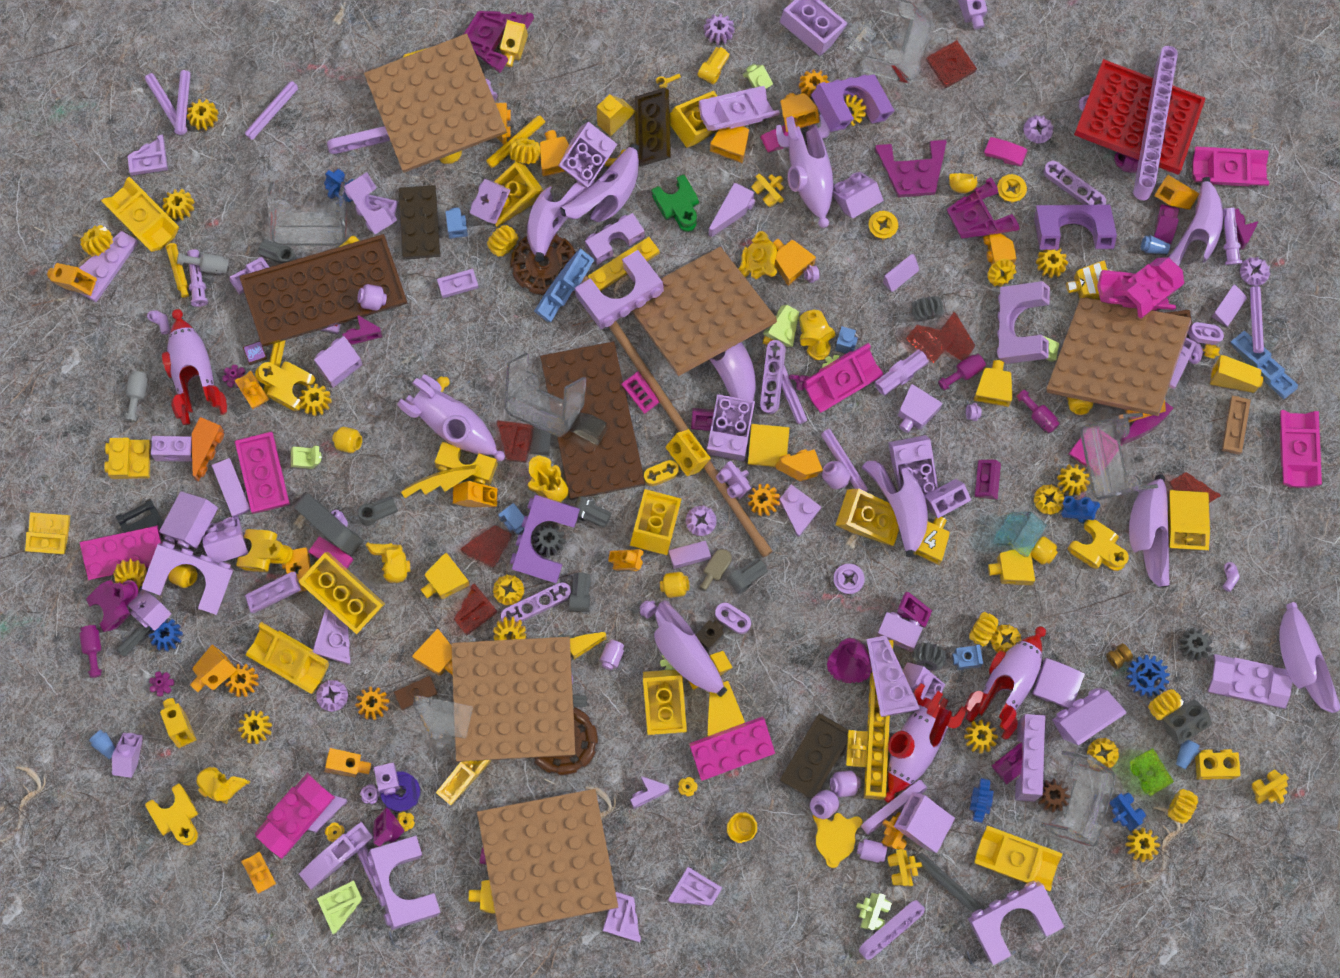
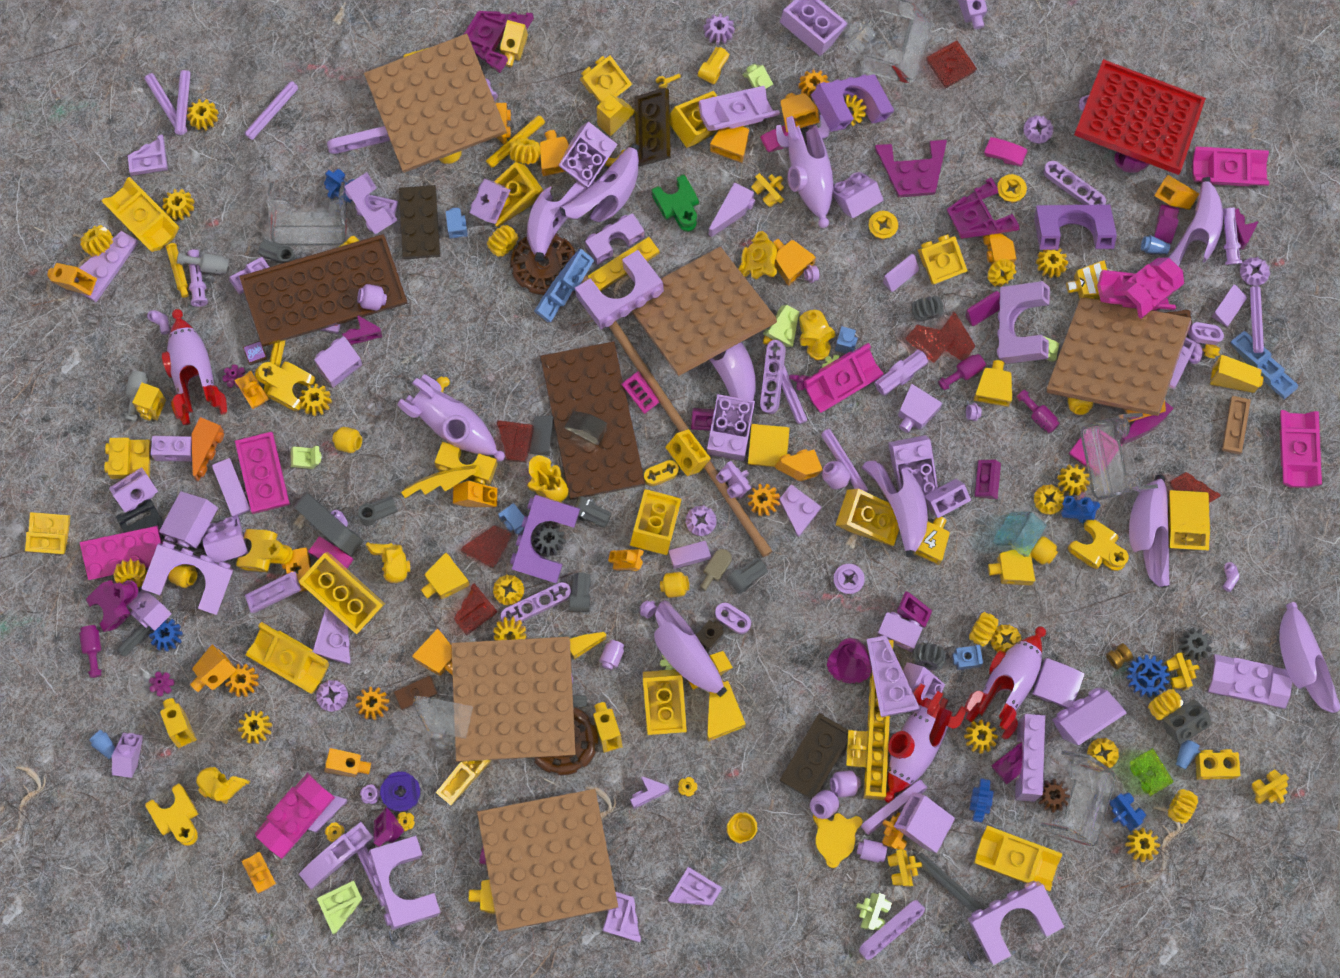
(123, 489): none -> lavender brick
(149, 402): none -> yellow brick
(387, 778): lavender brick -> none
(457, 283): lavender plate -> none
(537, 407): clear windscreen -> none
(605, 79): none -> yellow plate
(607, 728): none -> yellow torso
(732, 748): dark pink plate -> none
(942, 259): none -> yellow plate
(963, 182): yellow hair -> none
(983, 309): none -> magenta slope
(1155, 123): lavender beam -> none
(1184, 669): none -> yellow hips

